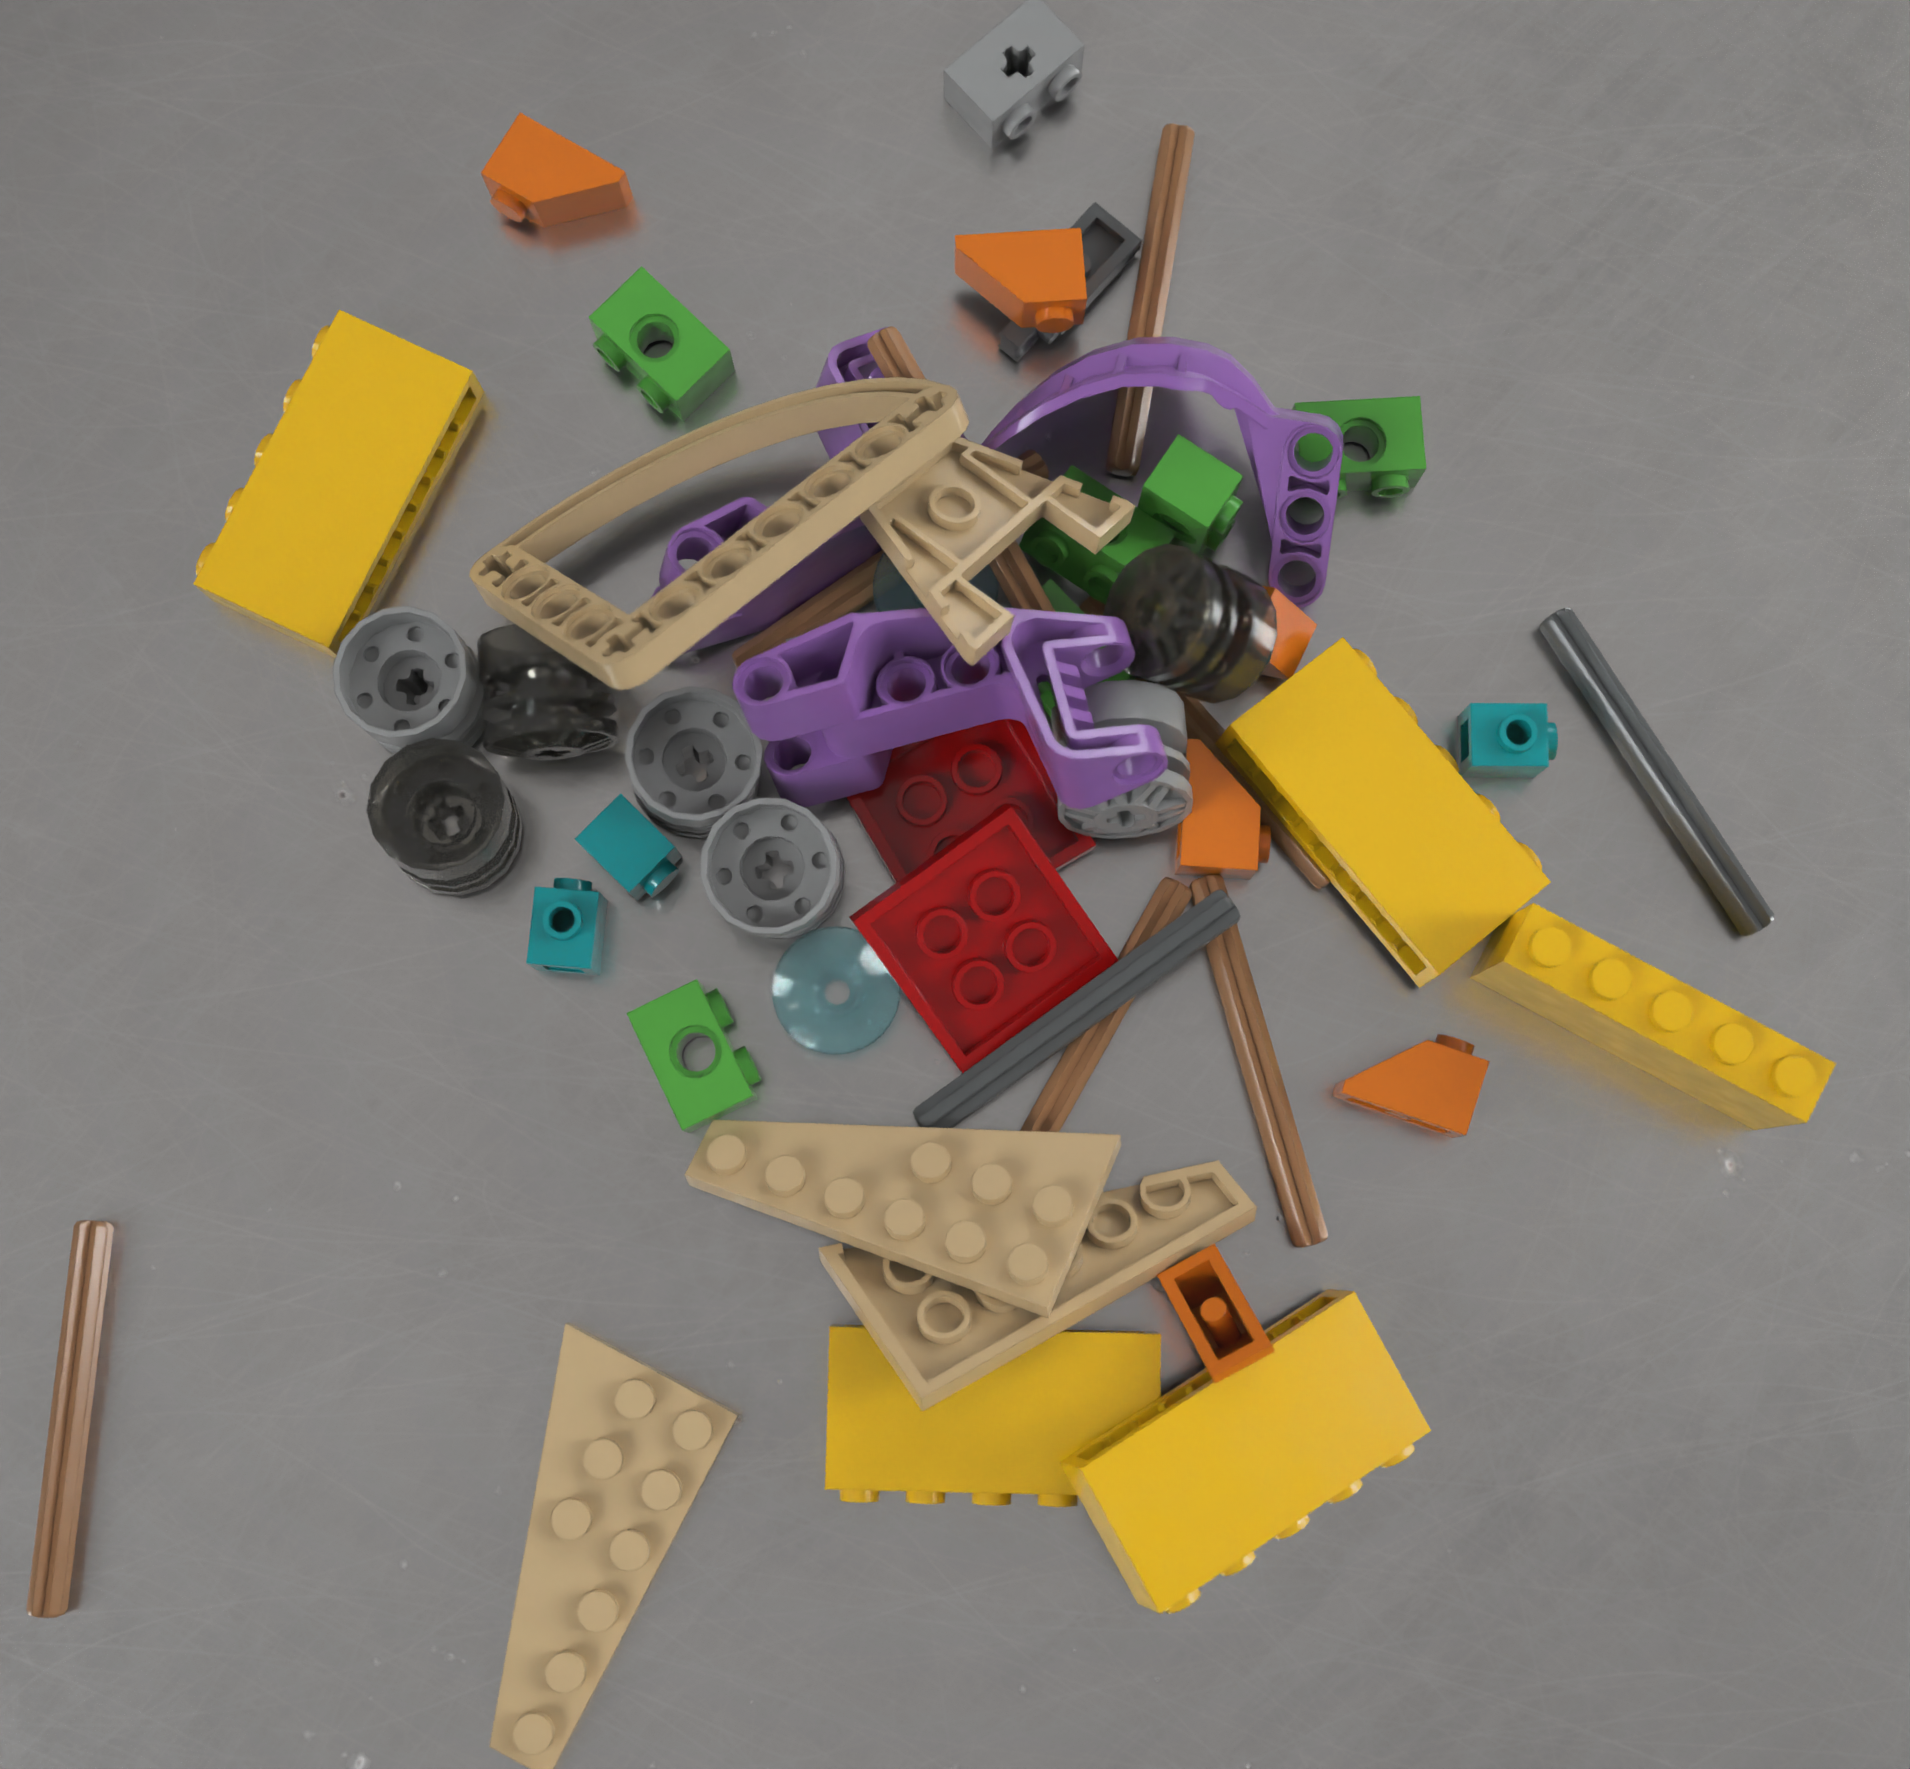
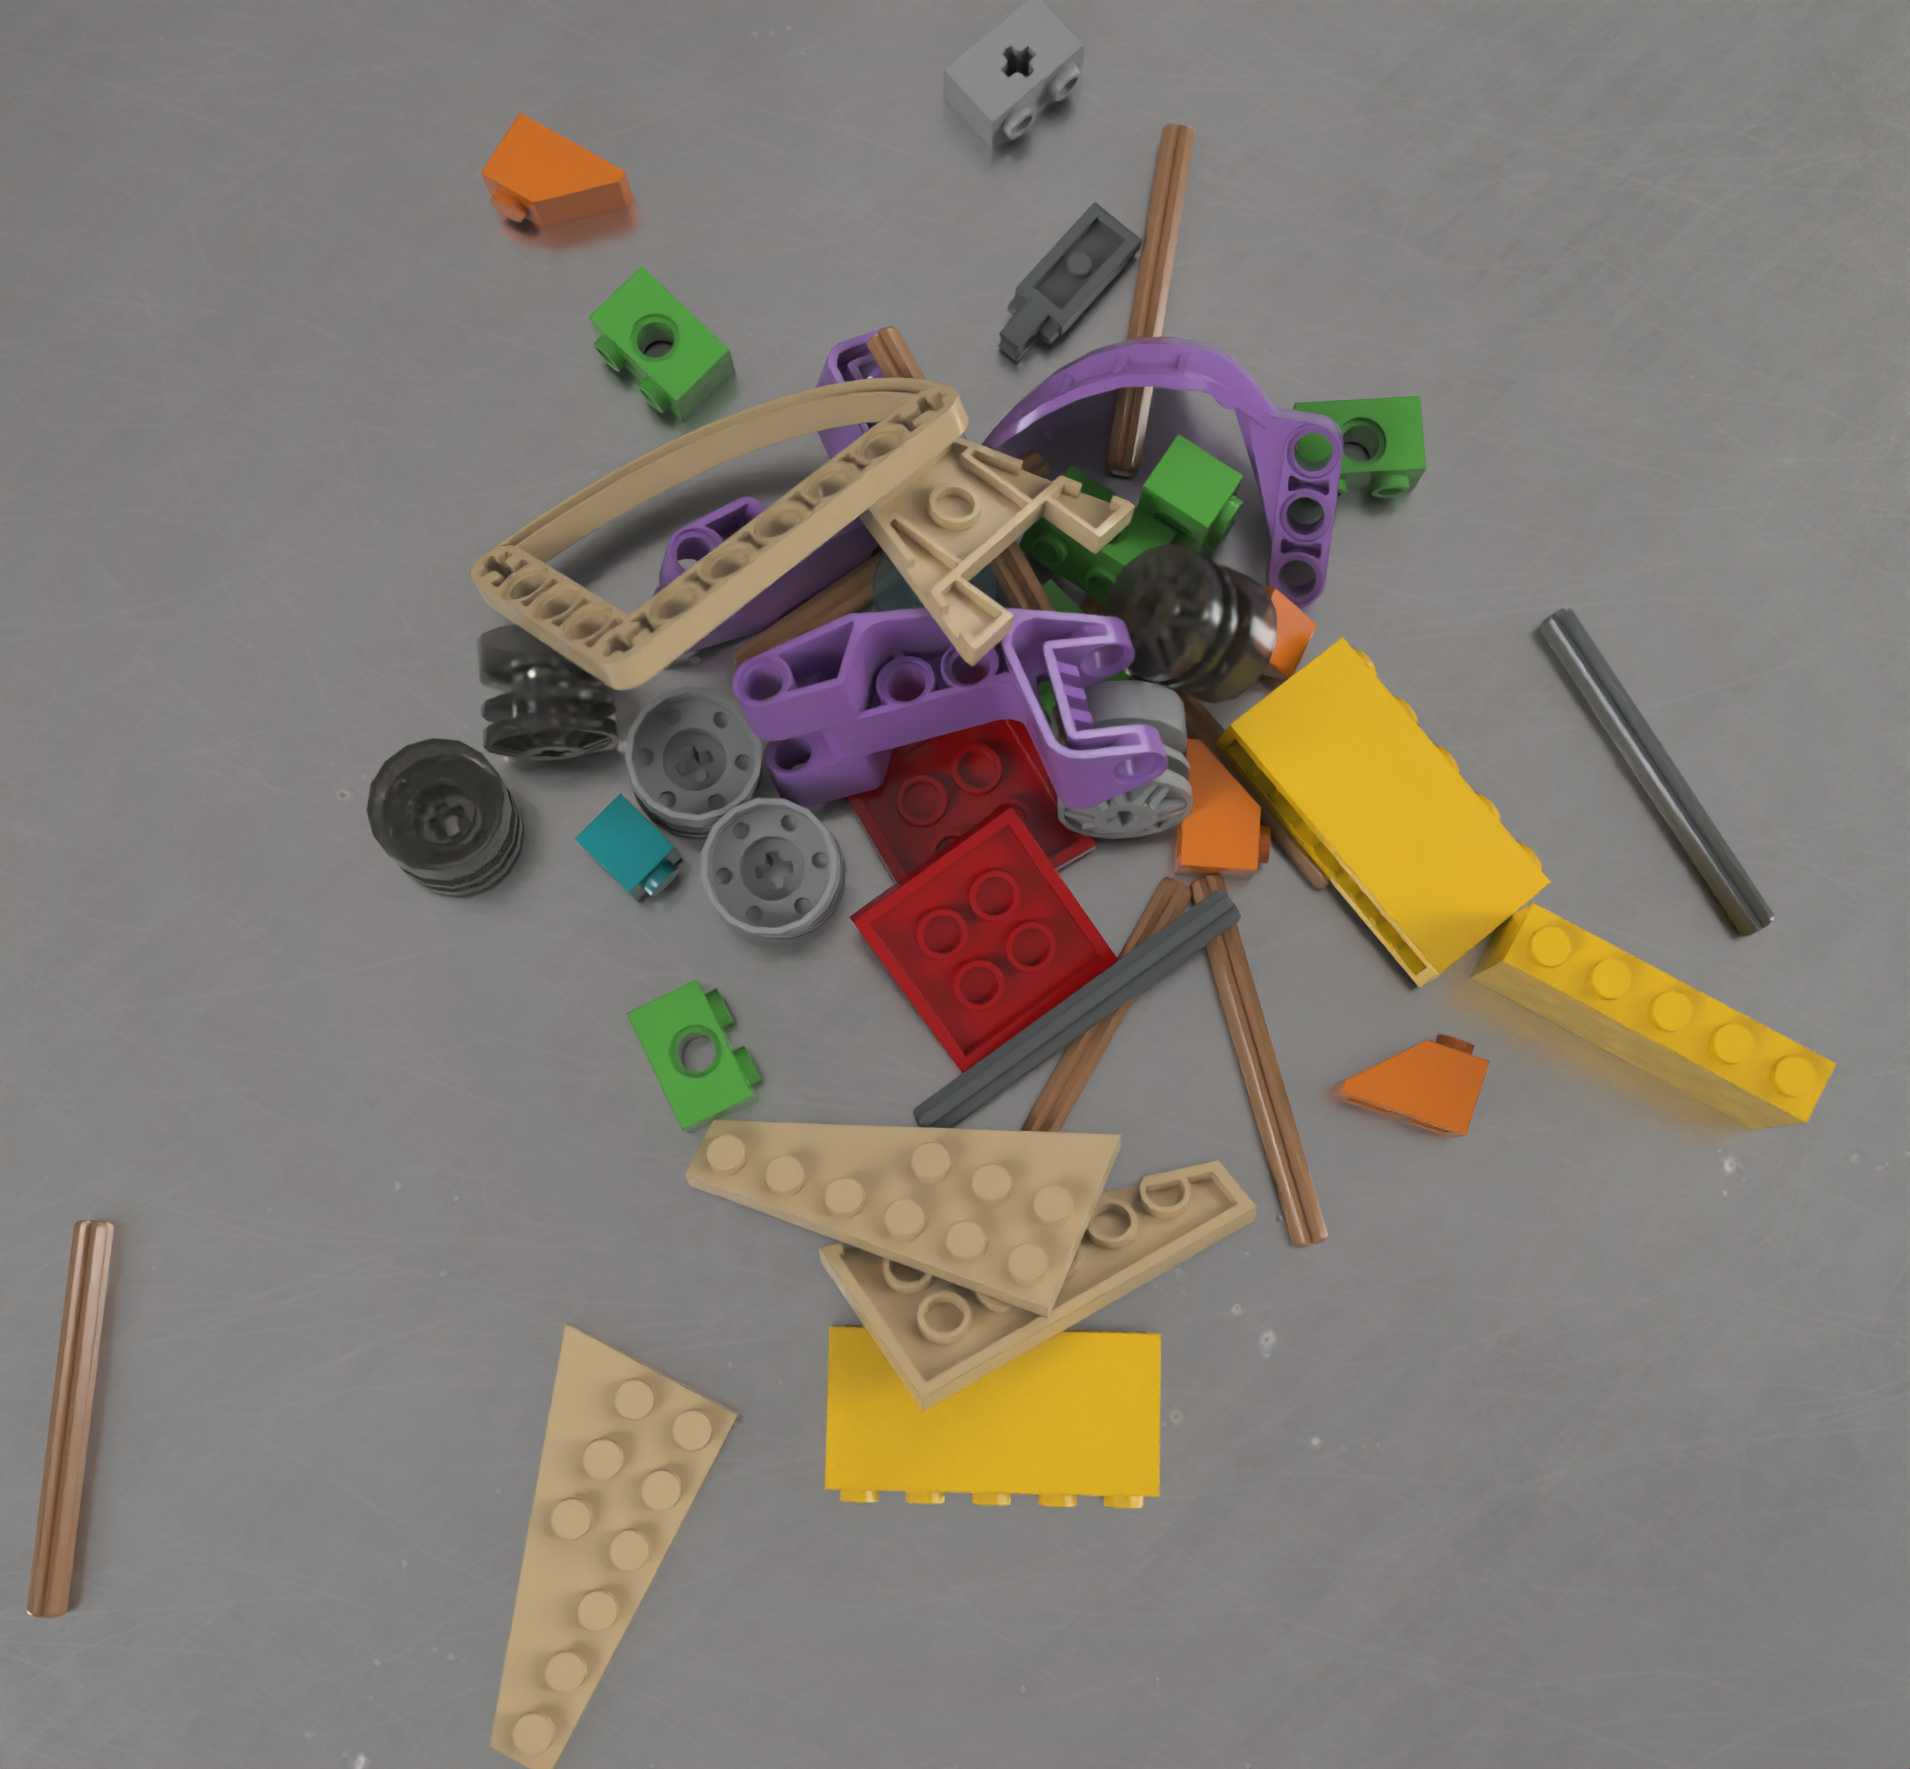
(339, 483): yellow brick -> none
(394, 659): light grey wheel -> none
(567, 928): teal brick -> none
(801, 985): clear light blue dish -> none
(1027, 275): orange slope -> none
(1215, 1313): orange slope -> none
(1246, 1459): yellow brick -> none
(1505, 740): teal brick -> none

